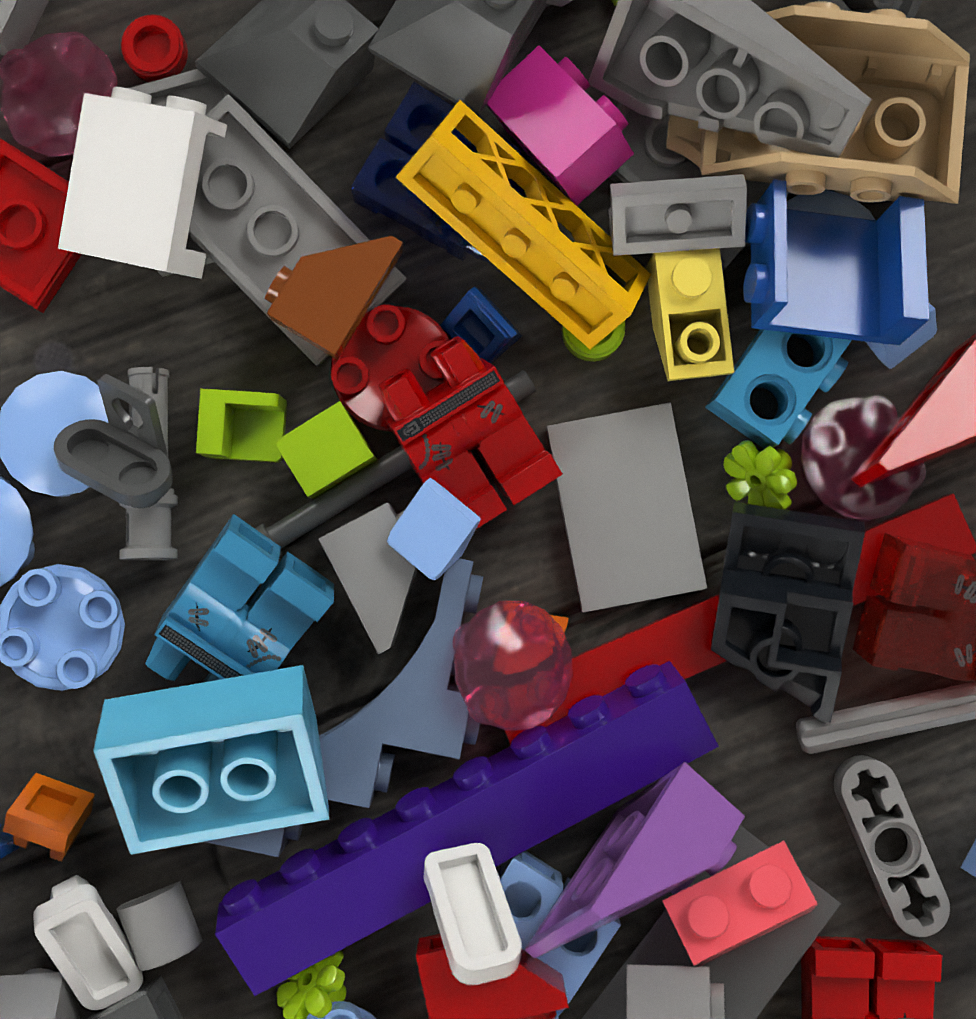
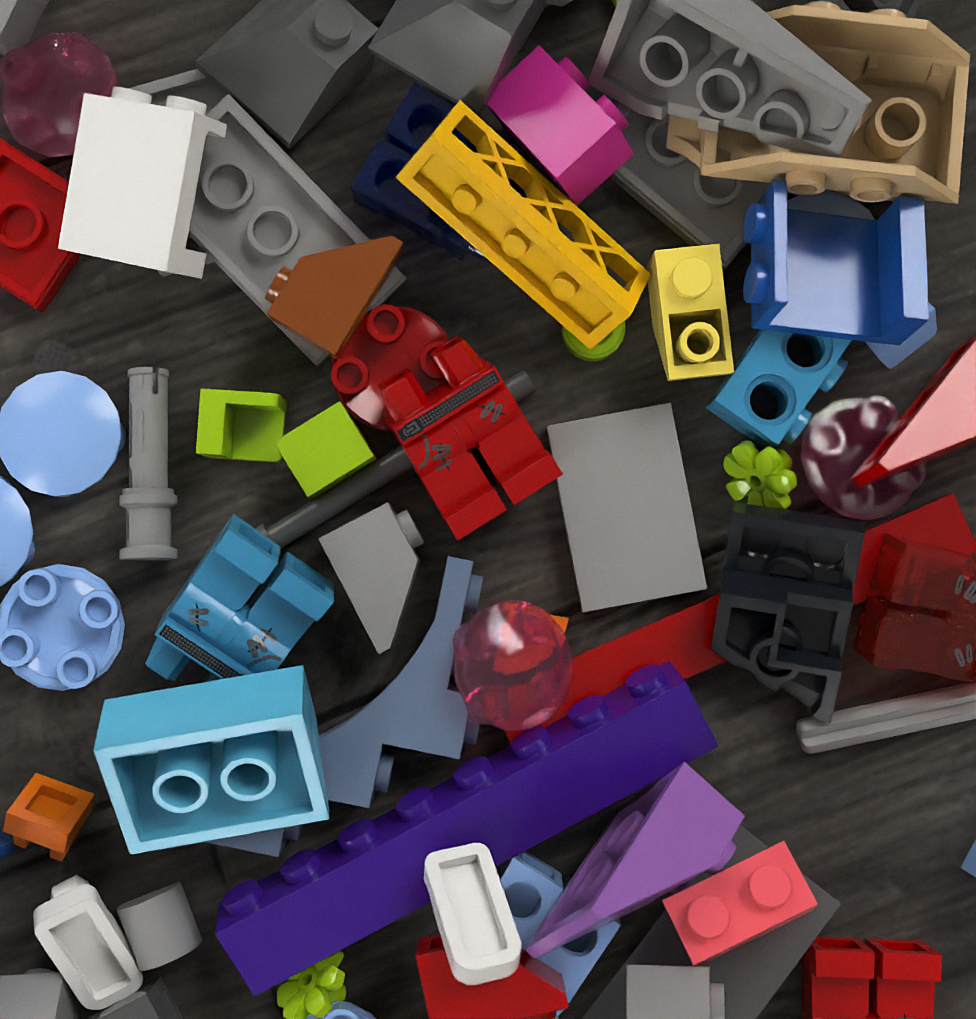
(118, 456): dark grey bracket -> none
(154, 48): red tile -> none
(433, 530): light blue slope -> none
(481, 325): blue slope -> none
(678, 214): light grey panel -> none
(892, 894): light grey beam -> none

